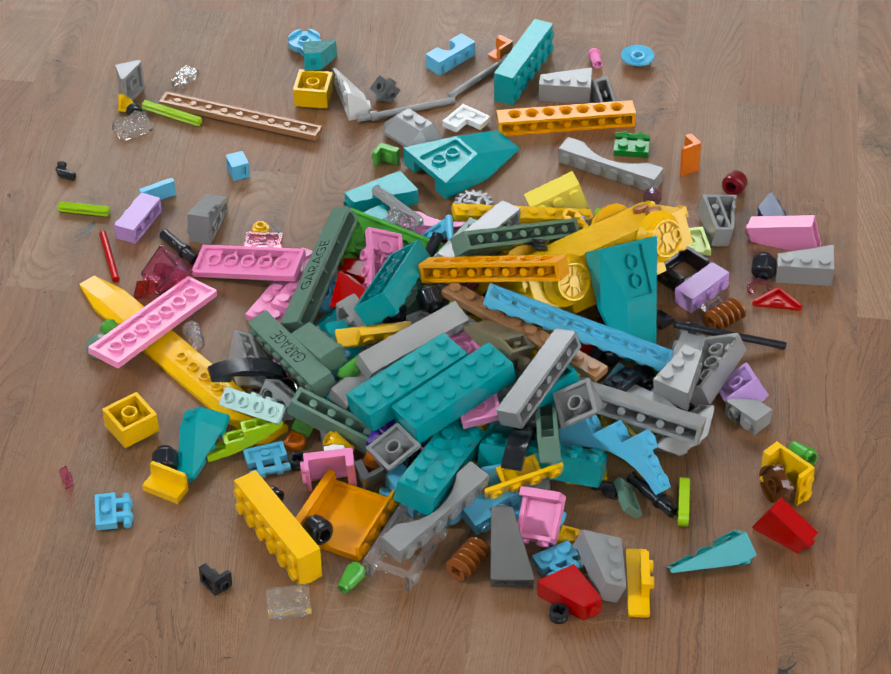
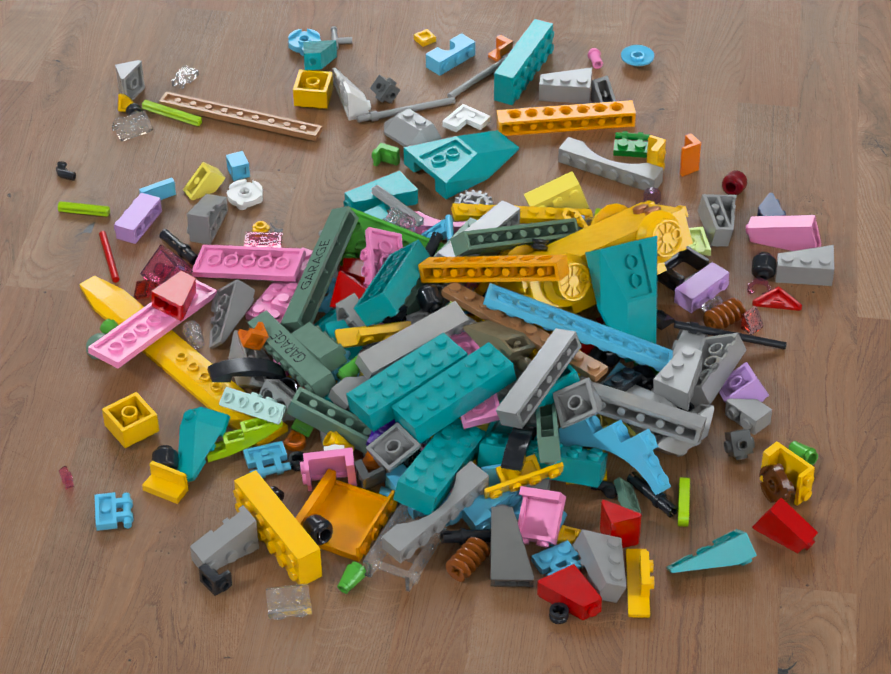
(175, 295): none -> slope
(204, 181): none -> light yellow slope
(228, 543): none -> light grey wedge
(229, 307): none -> light grey wedge
(252, 196): none -> white plate
(254, 337): none -> orange panel
(345, 40): none -> light grey piece
(424, 37): none -> yellow tile
(460, 536): none -> black pin
(620, 523): none -> red slope
(656, 151): none -> yellow bracket
(739, 443): none -> dark grey brick
(751, 321): none -> clear red slope

